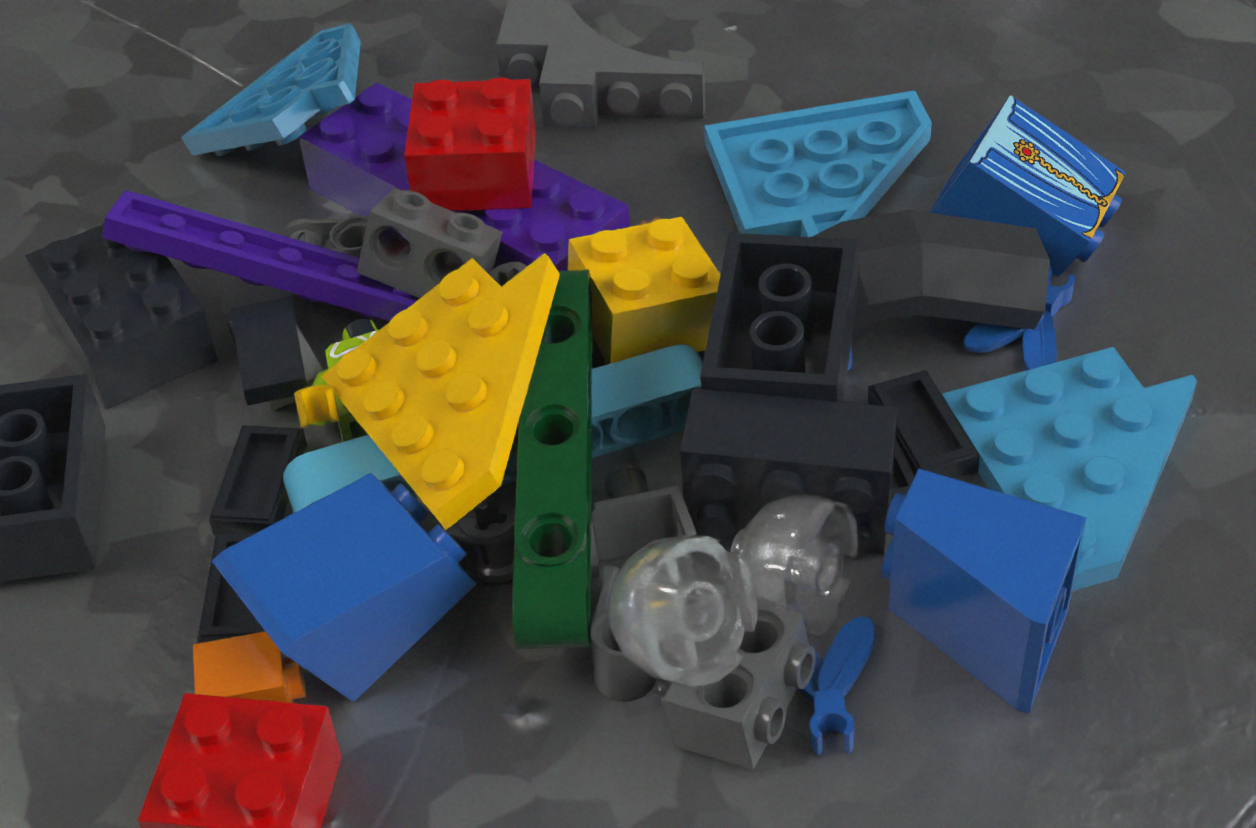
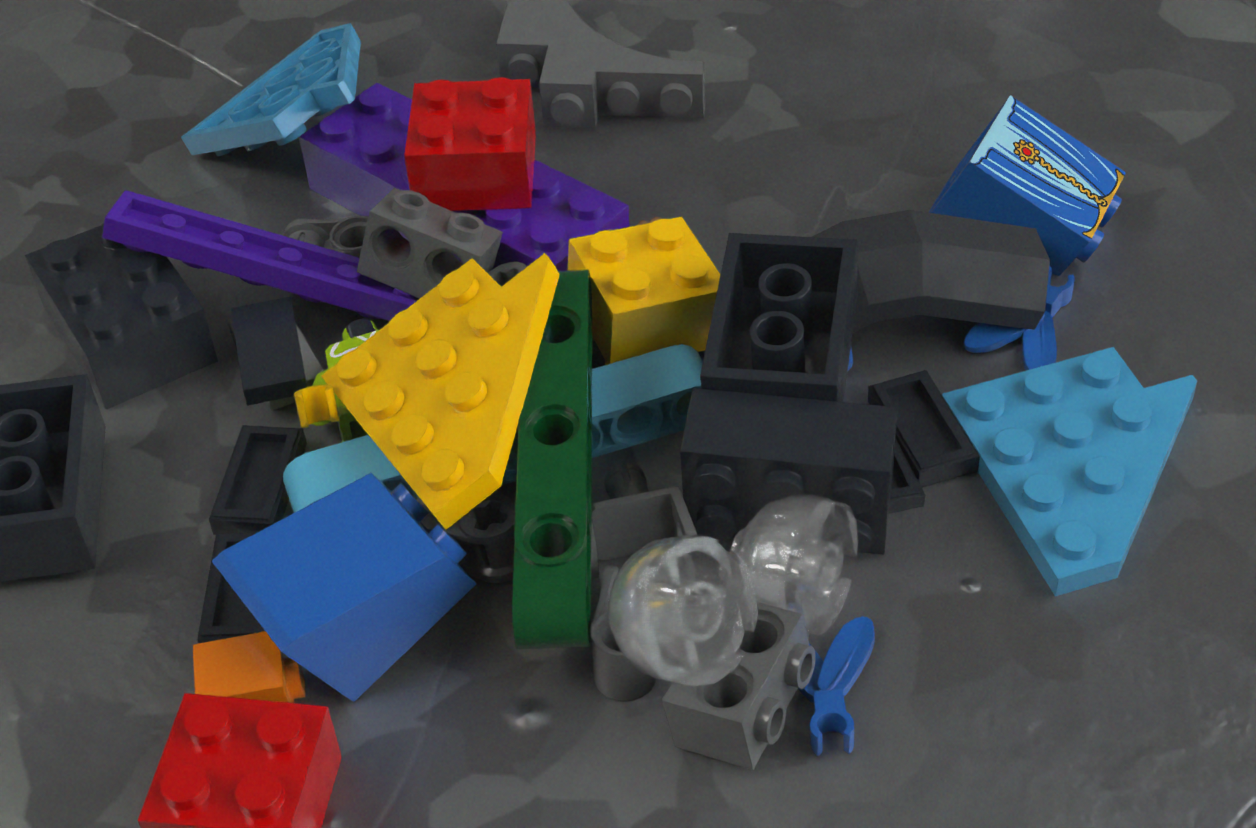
(816, 163): dark azure wing -> none
(983, 578): blue slope -> none

